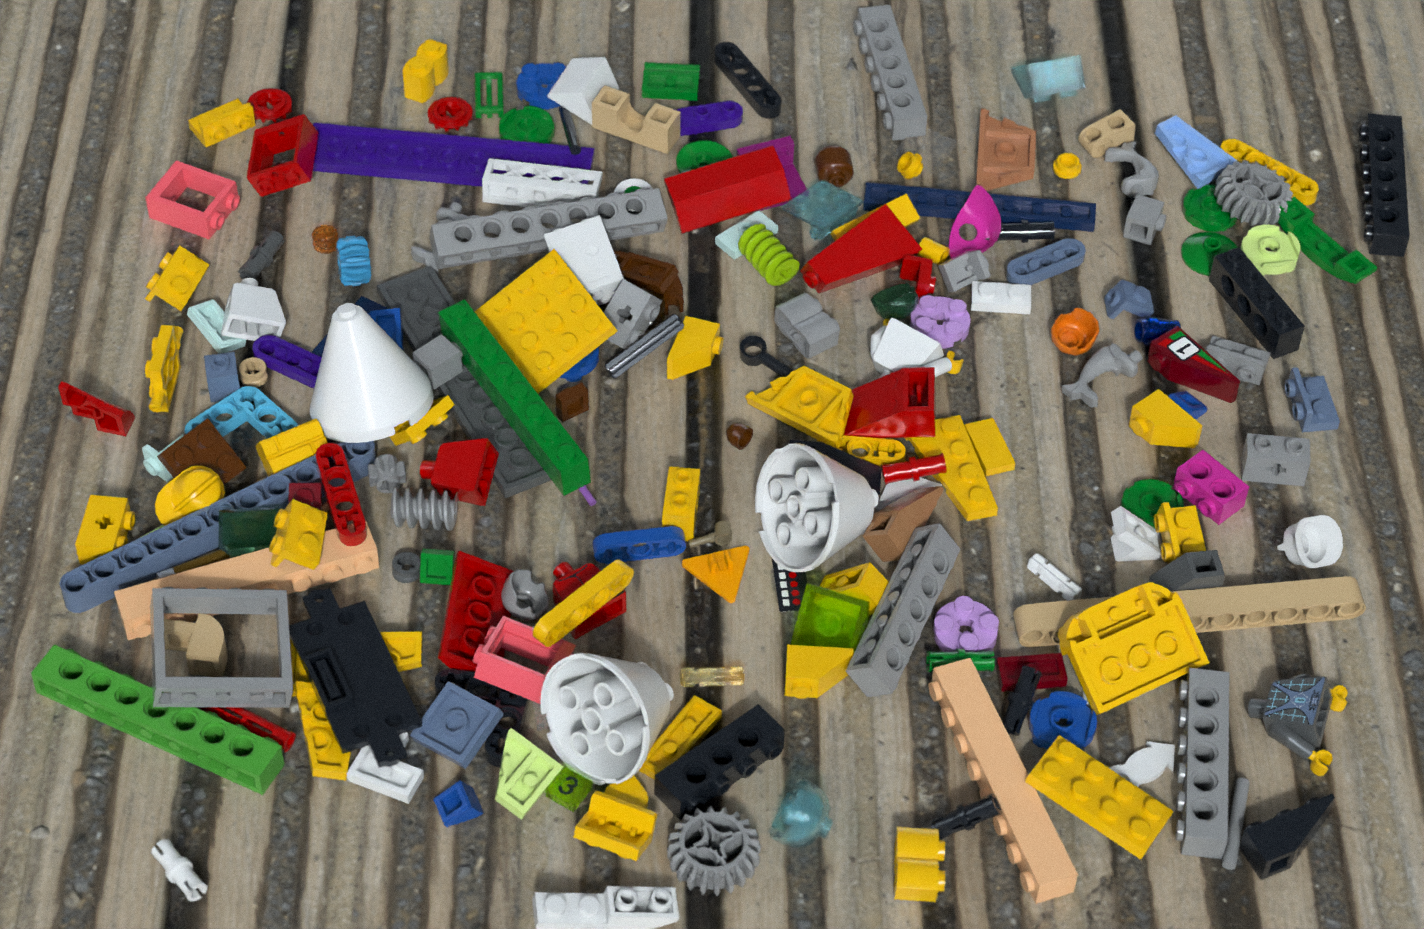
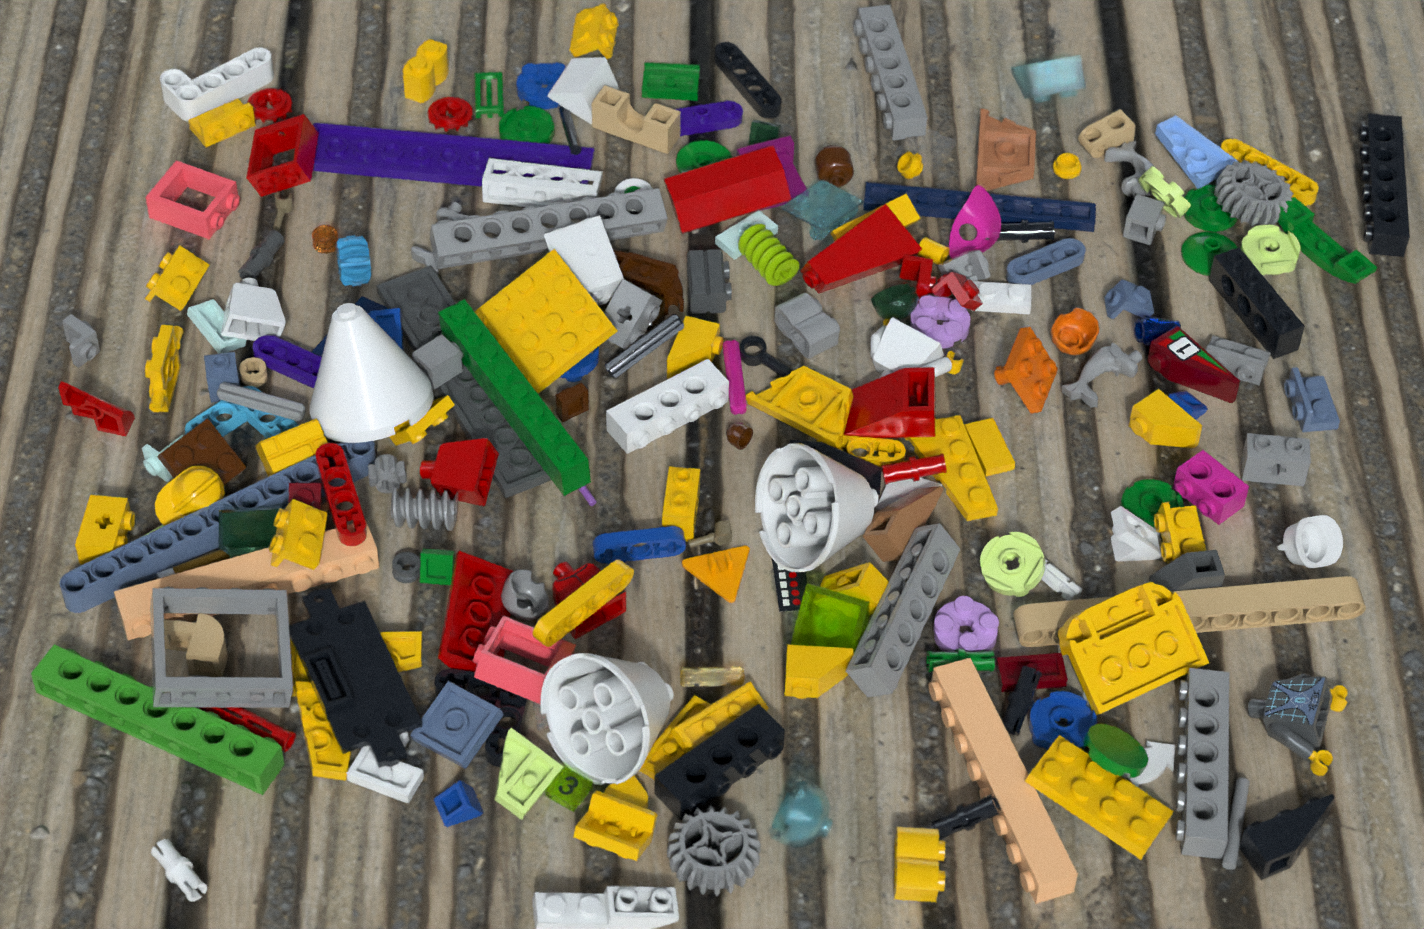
(82, 340): none -> light grey bracket
(217, 87): none -> white beam
(261, 401): none -> light grey axle
(282, 206): none -> dark tan hand
(594, 31): none -> yellow bracket
(667, 406): none -> white brick
(707, 281): none -> dark grey brick
(716, 717): none -> yellow tile
(735, 377): none -> dark pink axle
(763, 132): none -> clear green tile
(964, 290): none -> red bracket
(1015, 581): none -> yellowish green plate
(1028, 370): none -> orange plate
(1115, 750): none -> green tile
(1169, 193): none -> yellowish green plate

